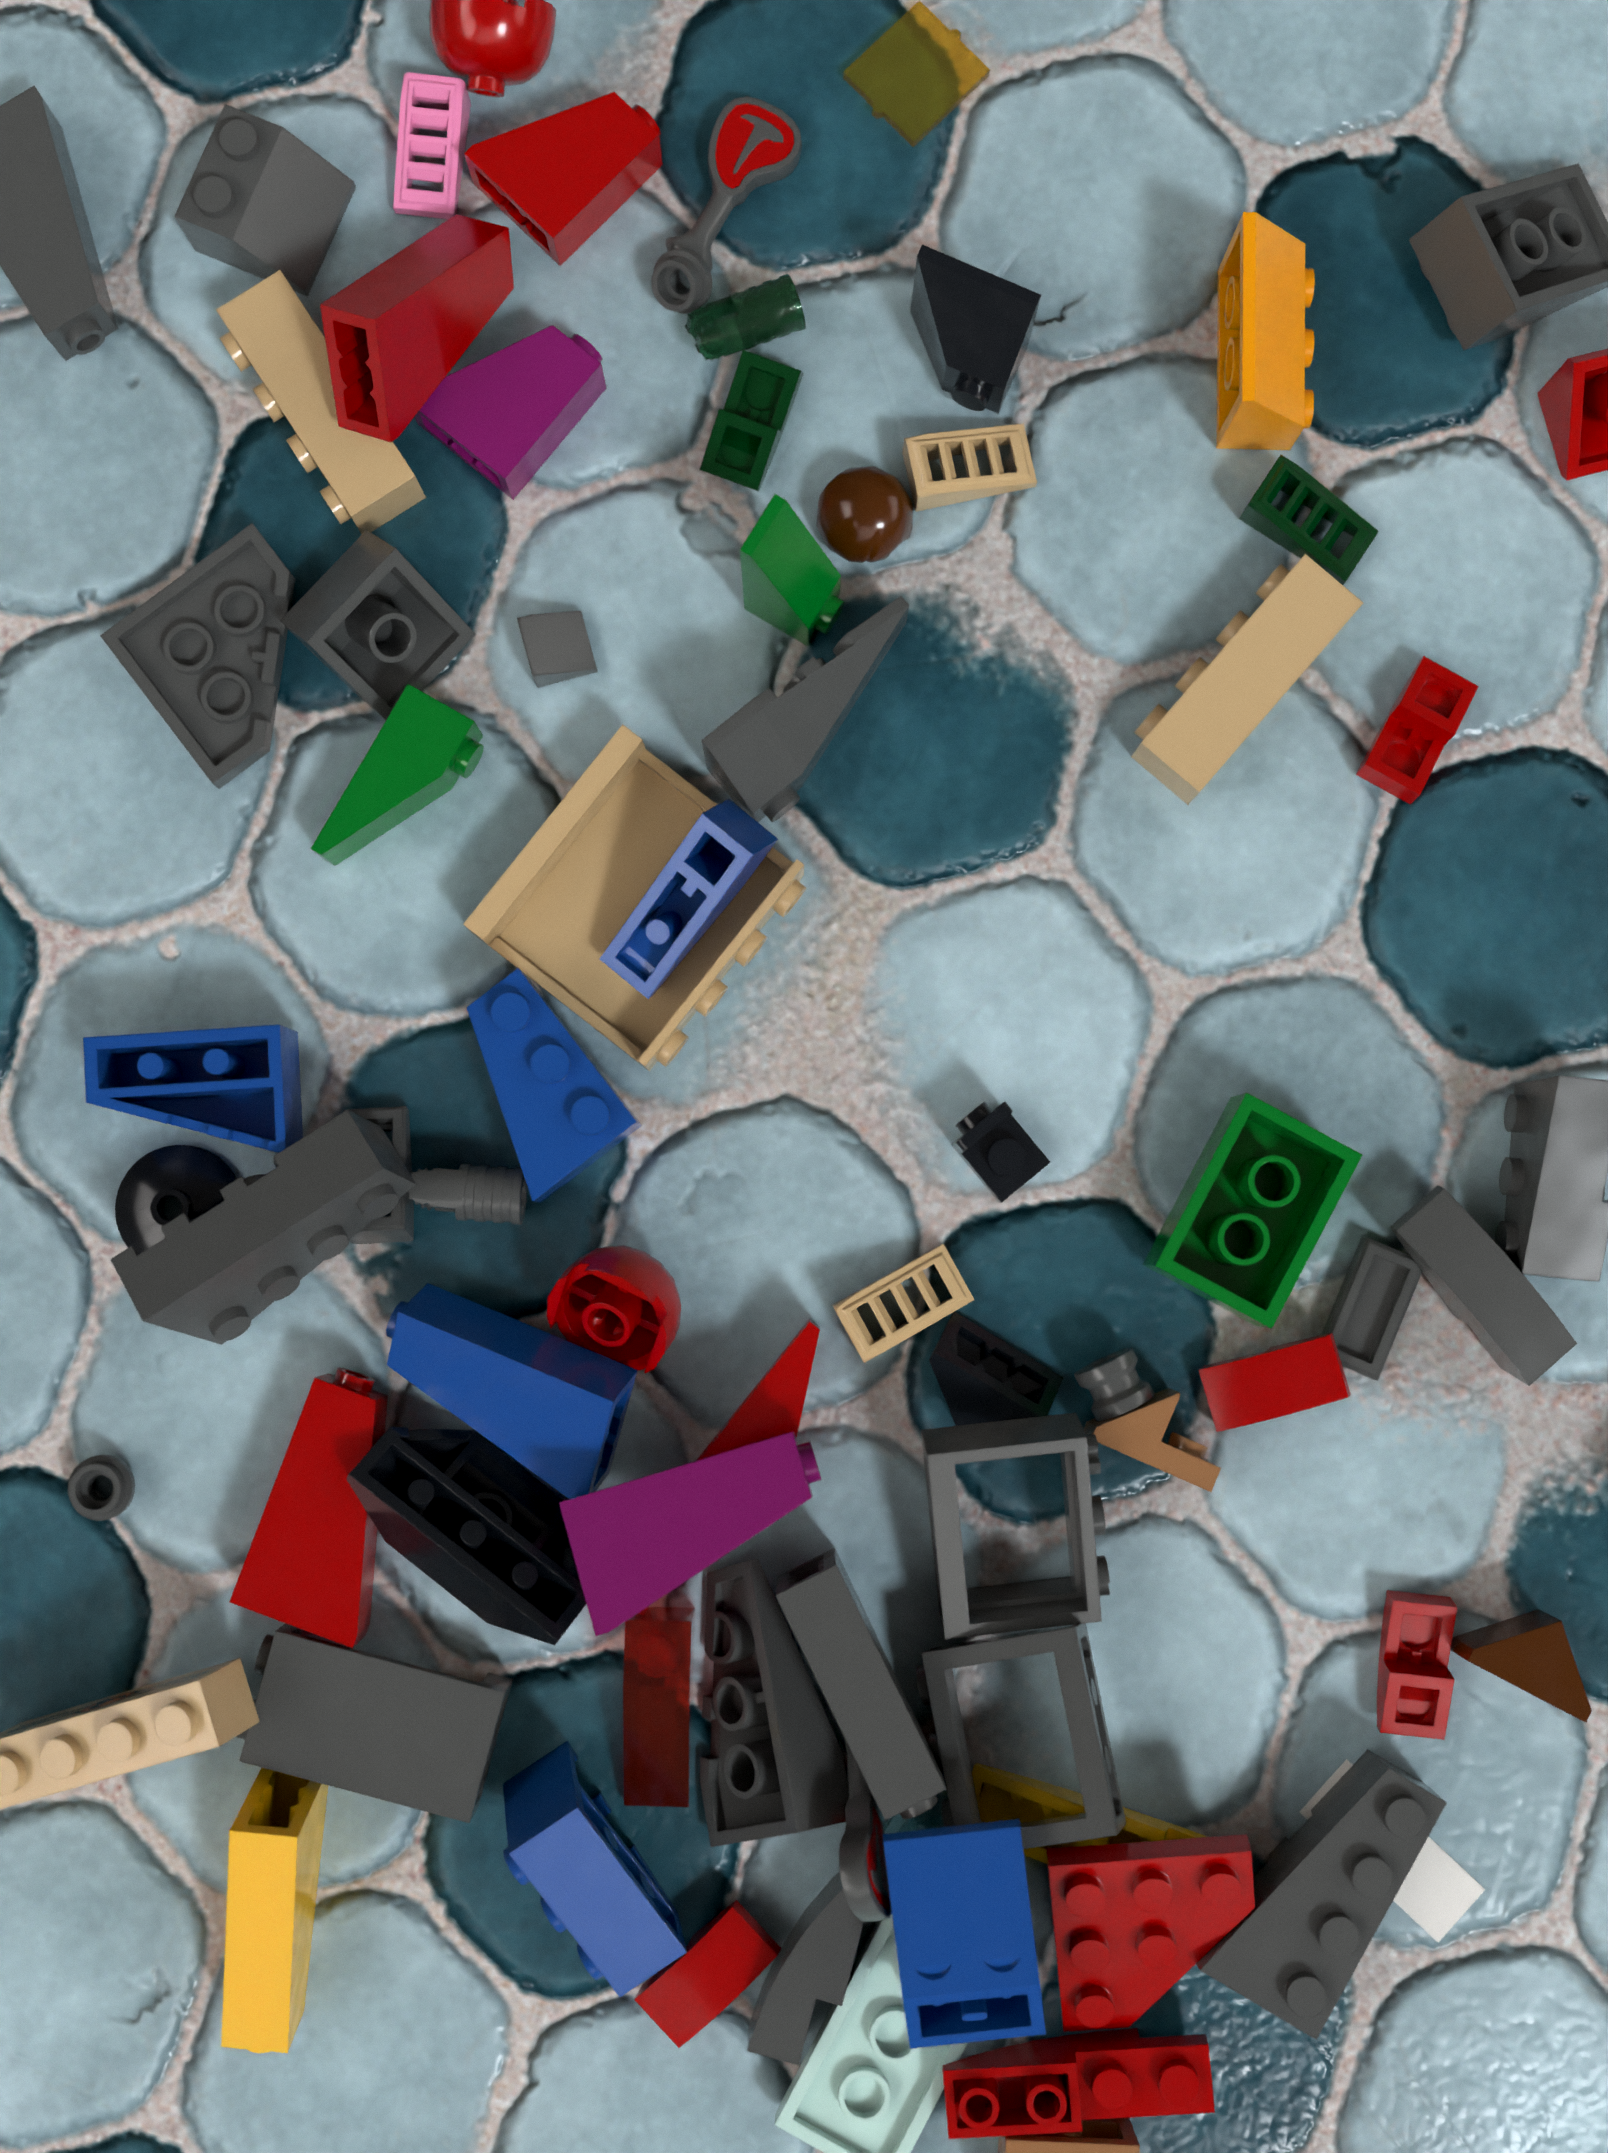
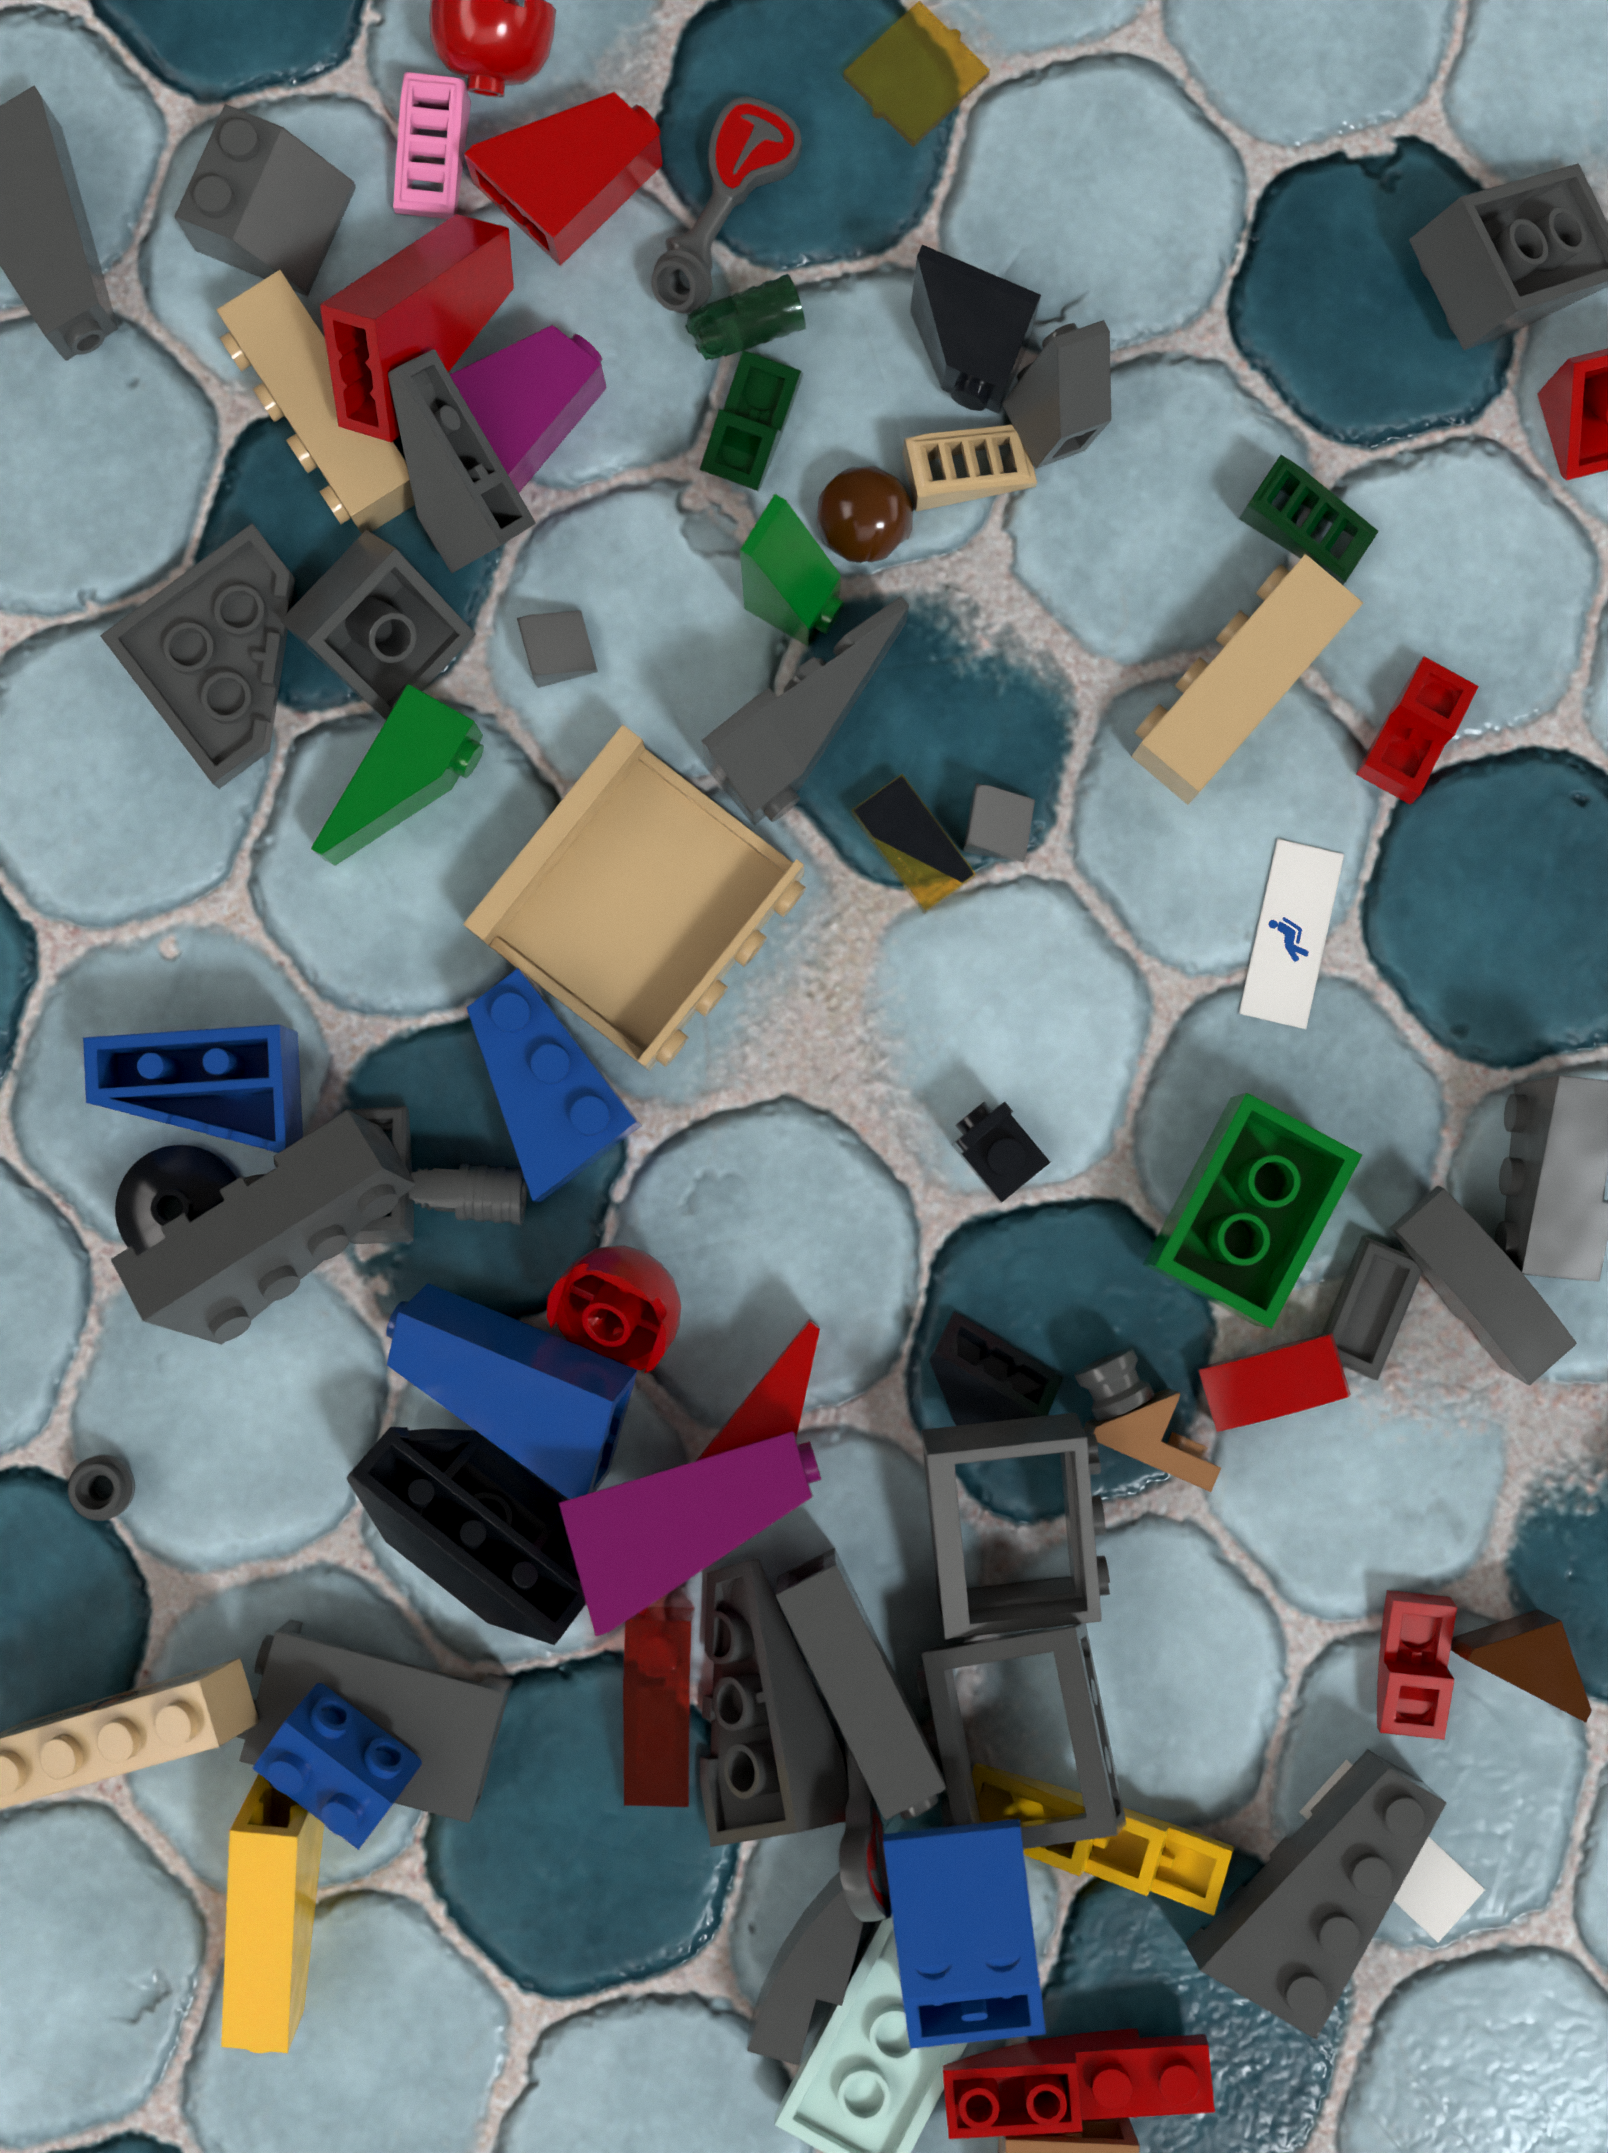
(315, 1539): red slope -> none
(337, 1764): none -> blue bracket
(452, 469): none -> dark grey slope
(588, 1874): blue wedge -> none
(688, 896): blue slope -> none
(709, 1976): red slope -> none
(913, 843): none -> black tile
(915, 1323): tan slope -> none
(998, 823): none -> dark grey slope
(1063, 394): none -> dark grey slope
(1140, 1920): red plate -> none
(1263, 338): light orange slope -> none
(1291, 934): none -> white sticker

